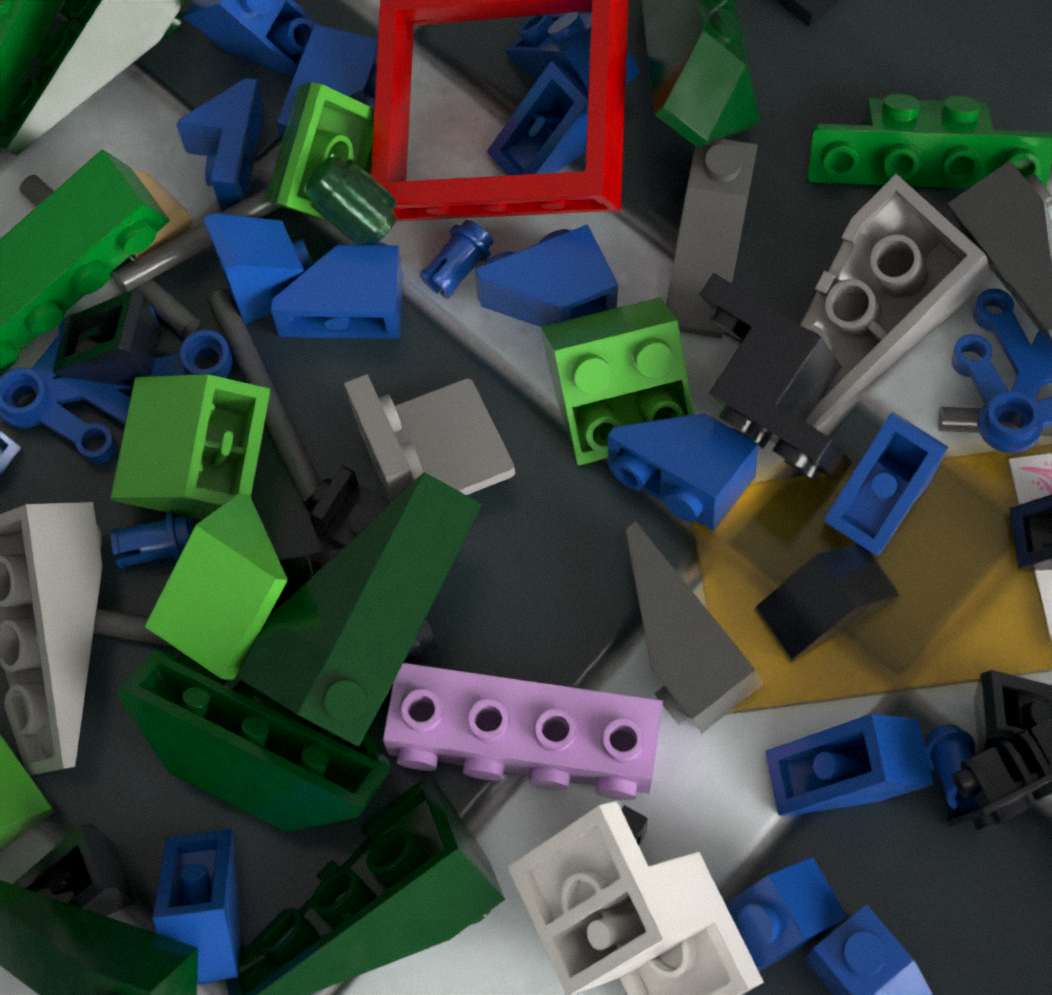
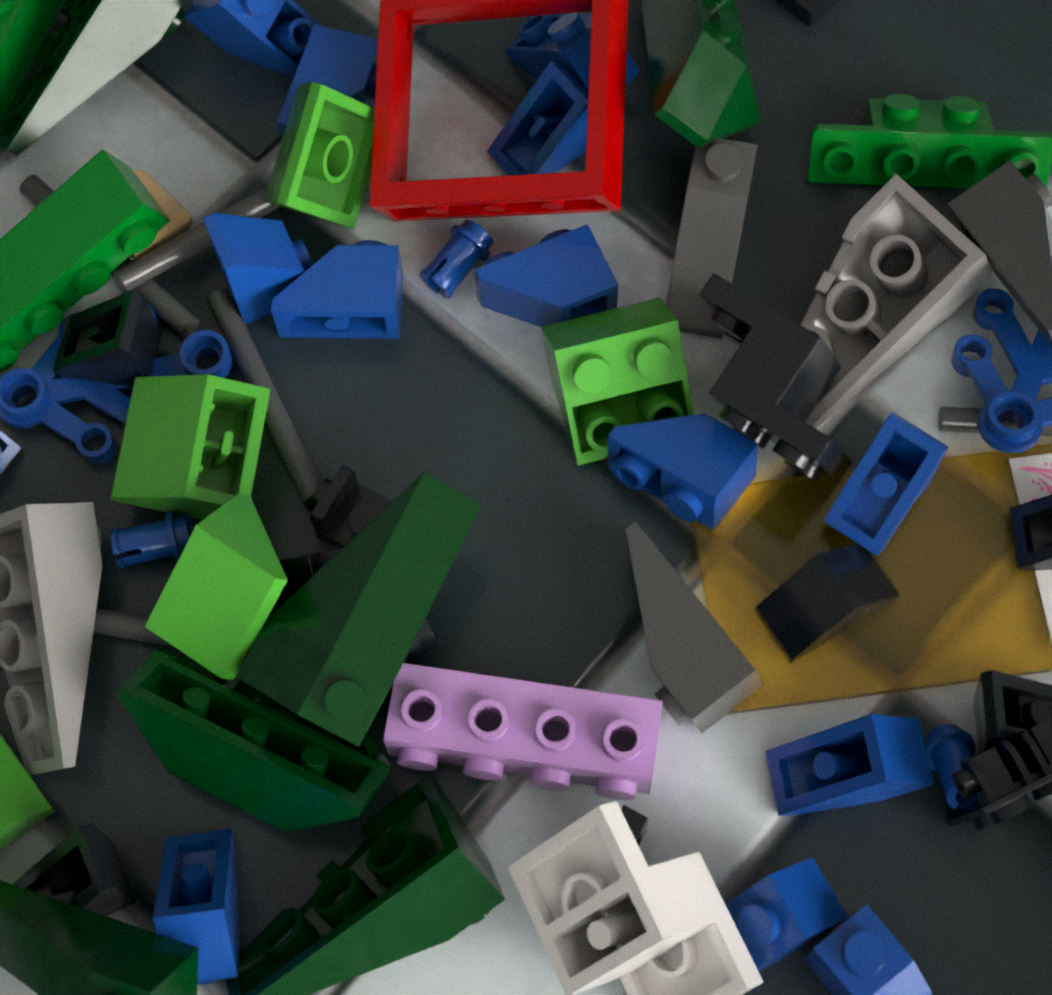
(229, 135): blue slope -> none
(351, 200): clear green brick -> none
(435, 434): light grey bracket -> none

